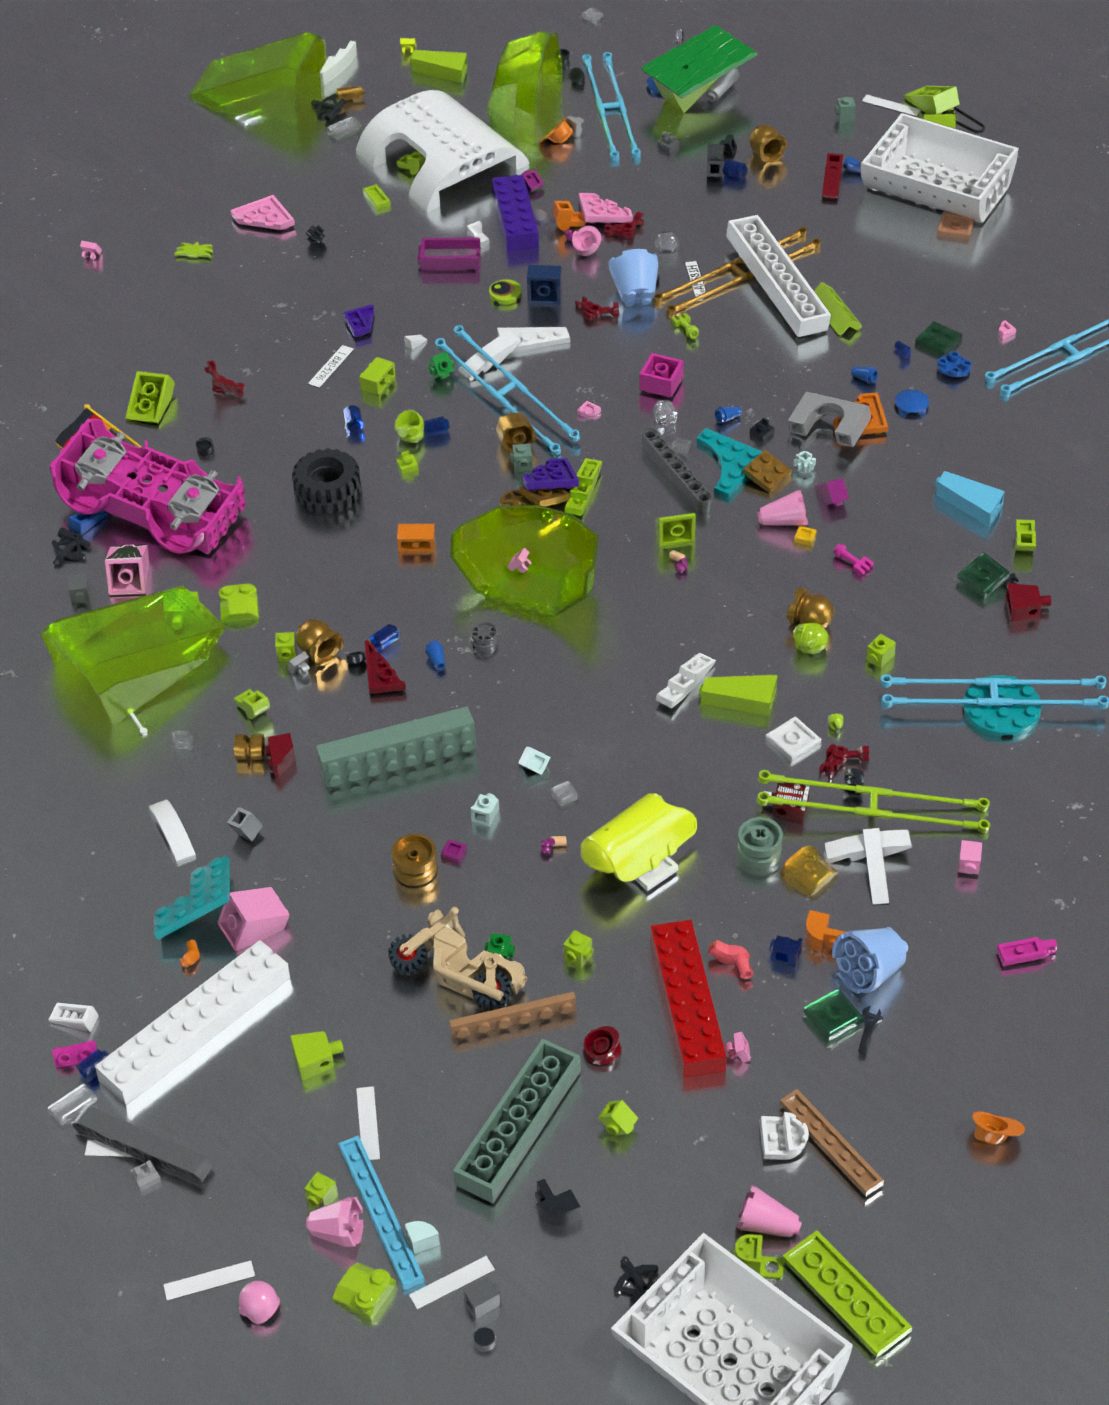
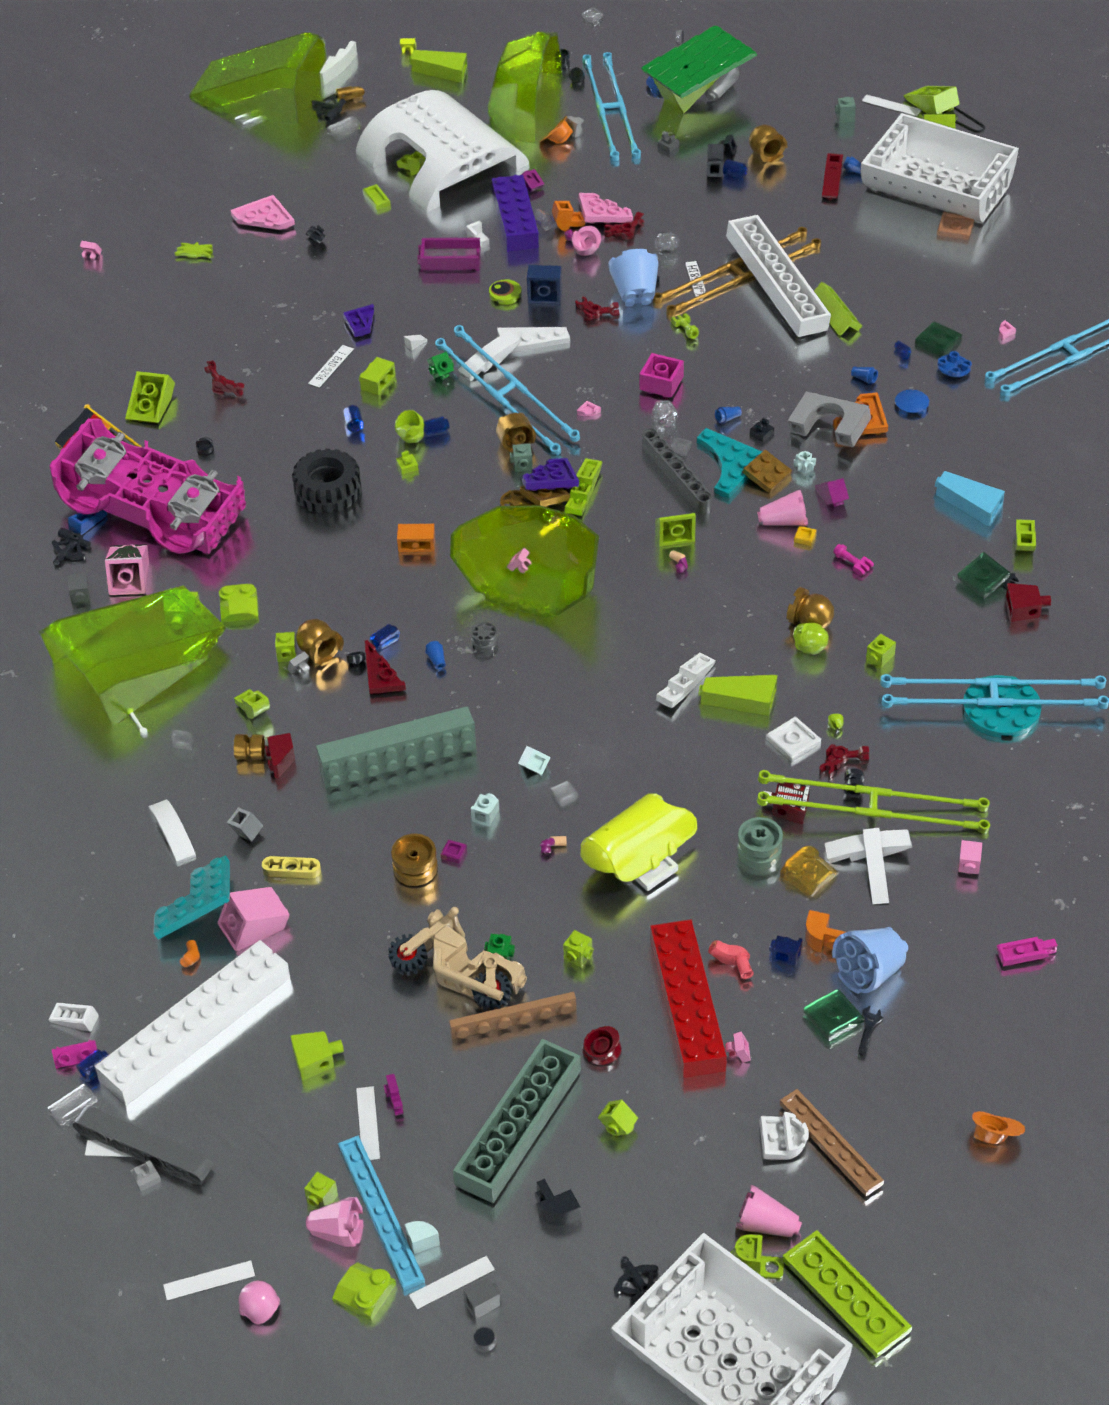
(306, 864): none -> light yellow beam
(391, 1090): none -> magenta plate

